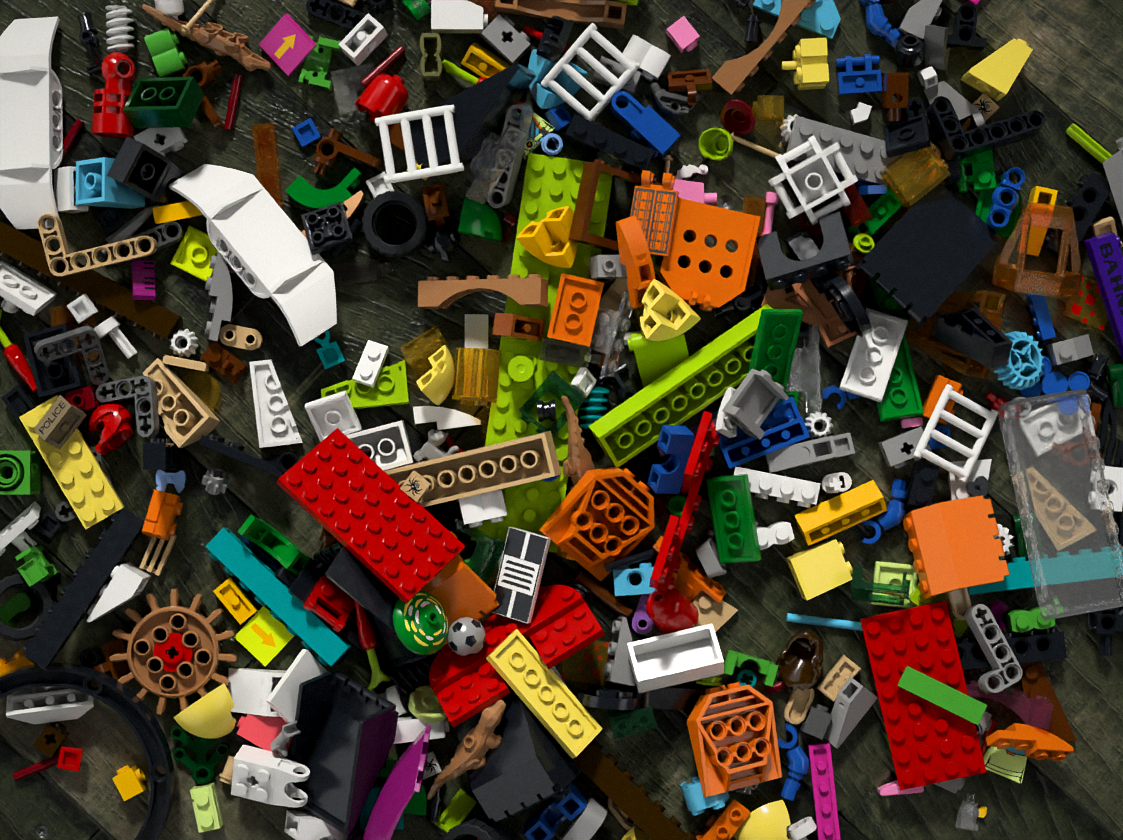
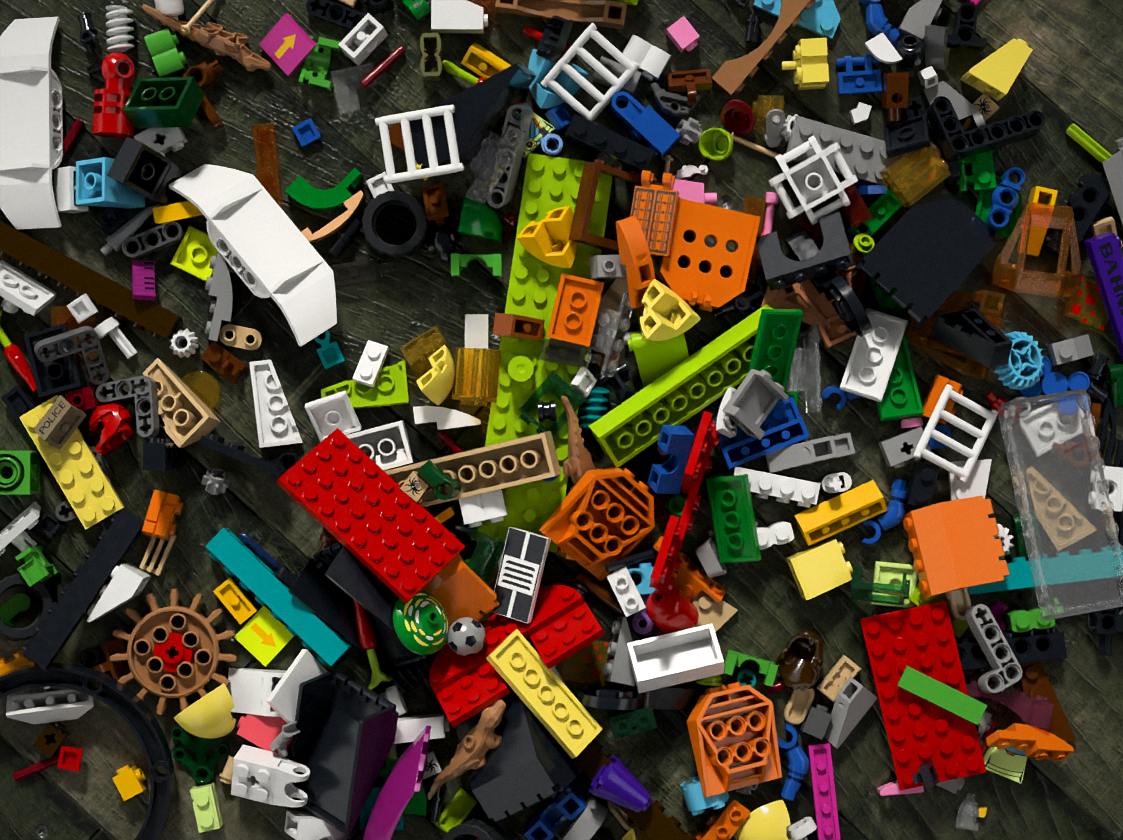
(91, 255): tan beam -> none
(177, 479): light blue piece -> none
(186, 363): tan tile -> none
(233, 102): dark red piece -> none
(275, 543): green arch -> none
(324, 162): reddish brown piece -> none
(327, 228): black tile -> none
(334, 599): red plate -> none
(383, 97): red cylinder -> none
(425, 705): yellowish green tile -> none
(431, 448): light grey animal -> none
(437, 479): none -> dark green piece
(442, 293): medium nougat arch -> none
(446, 514): none -> light orange tile
(461, 262): none -> bright green piece
(510, 51): light grey brick -> none
(620, 786): none -> dark purple cone
(626, 591): none -> white brick
(689, 131): none -> light grey gear
(774, 122): none -> light grey piece
(821, 621): medium azure bar -> none
(824, 420): white piece -> none
(883, 50): none -> white brick
(926, 774): none -> black tile
(978, 487): black piece -> none
(1041, 316): blue piece -> none

